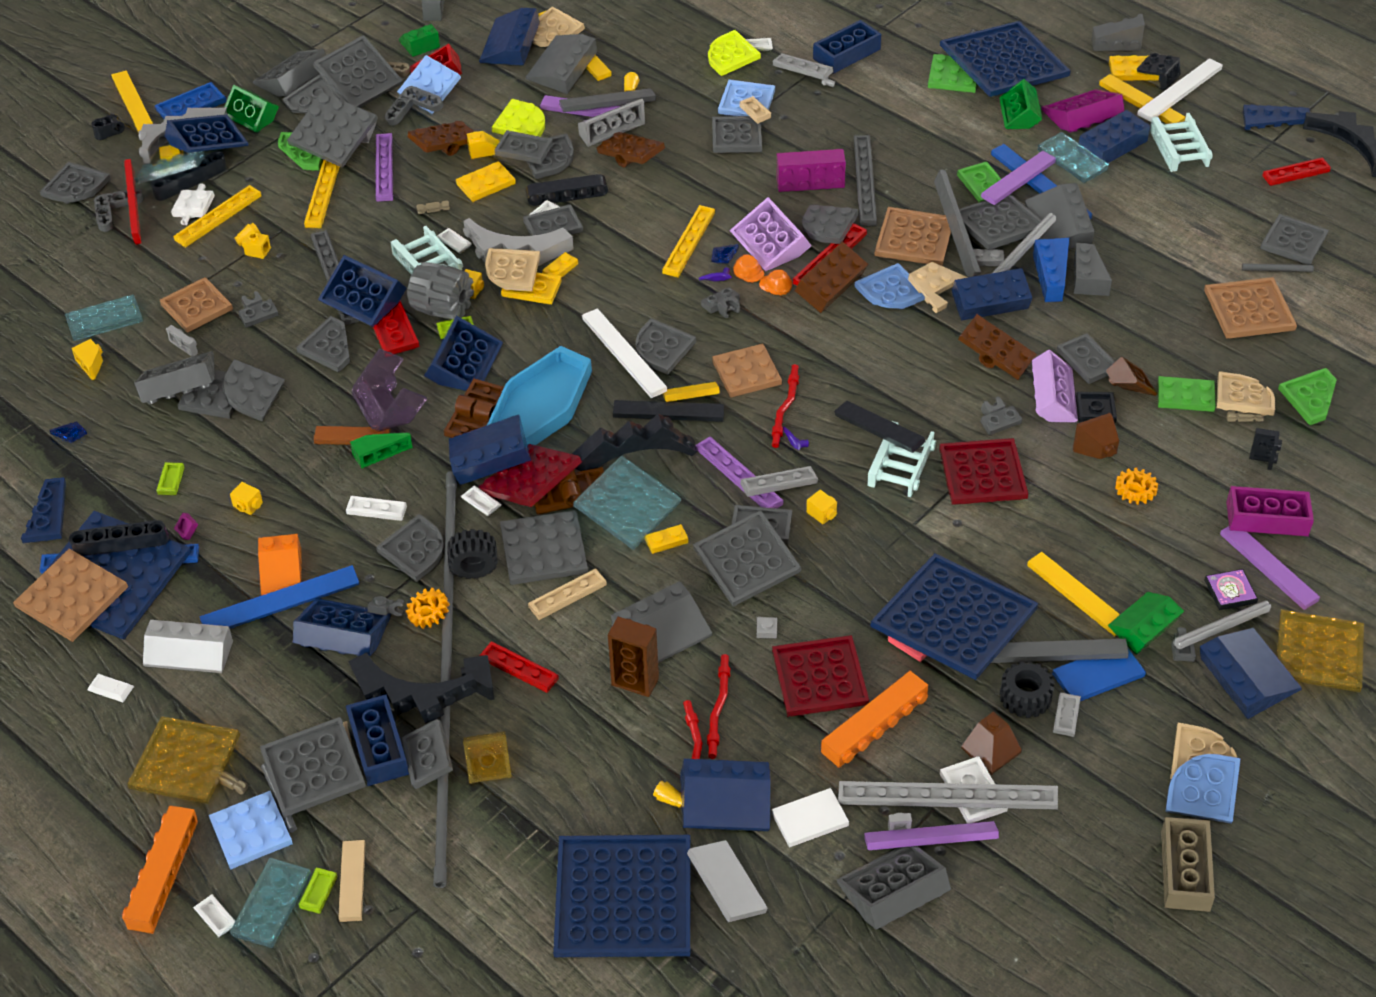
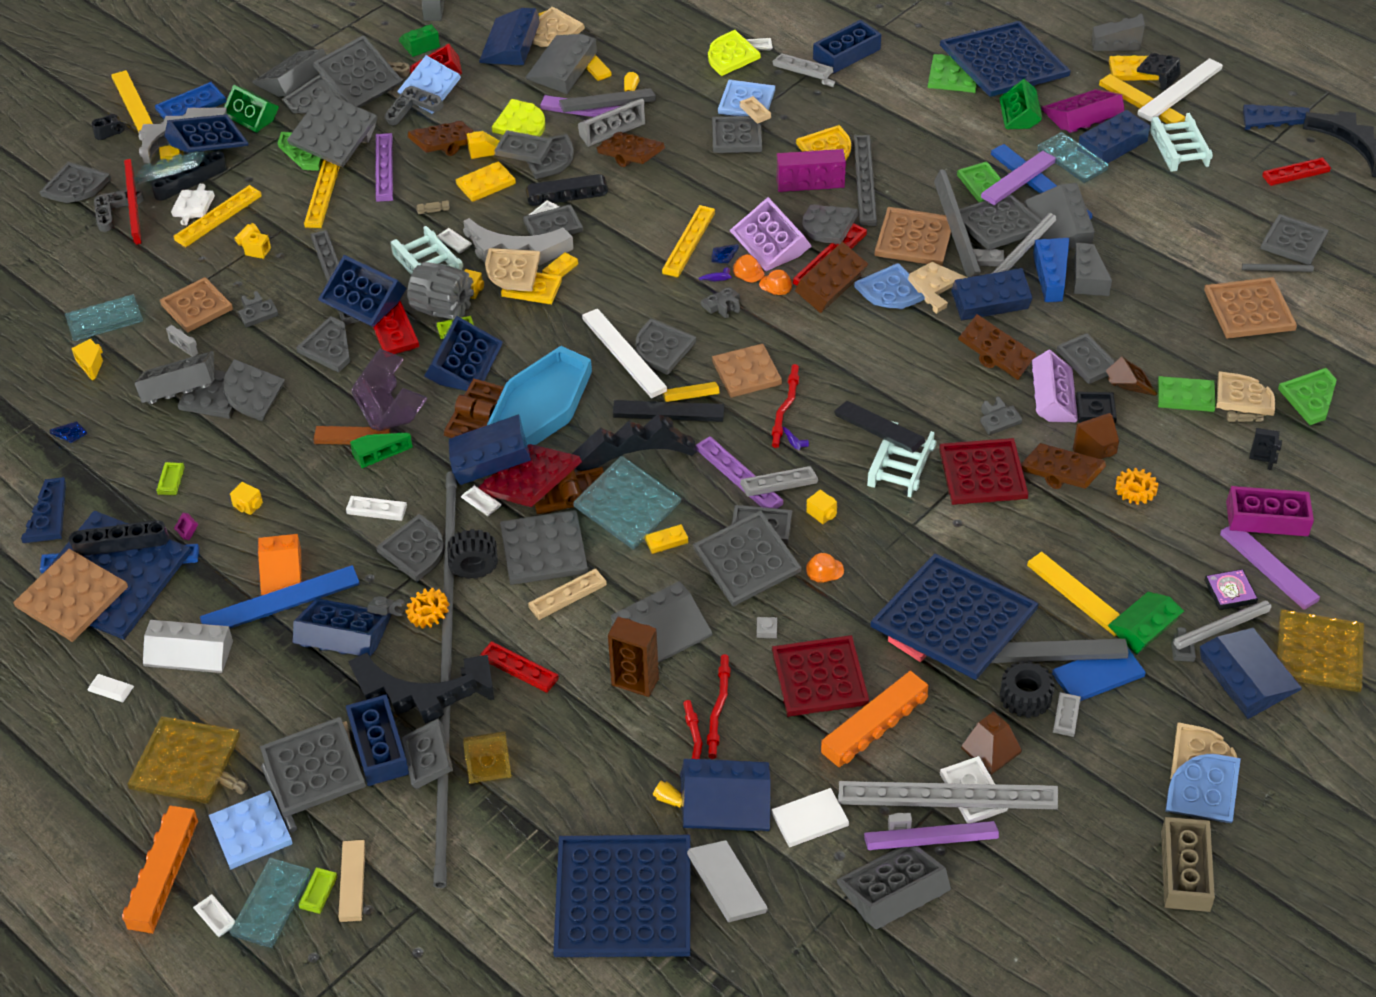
(824, 568): none -> orange hat
(826, 139): none -> yellow plate
(1062, 466): none -> reddish brown plate

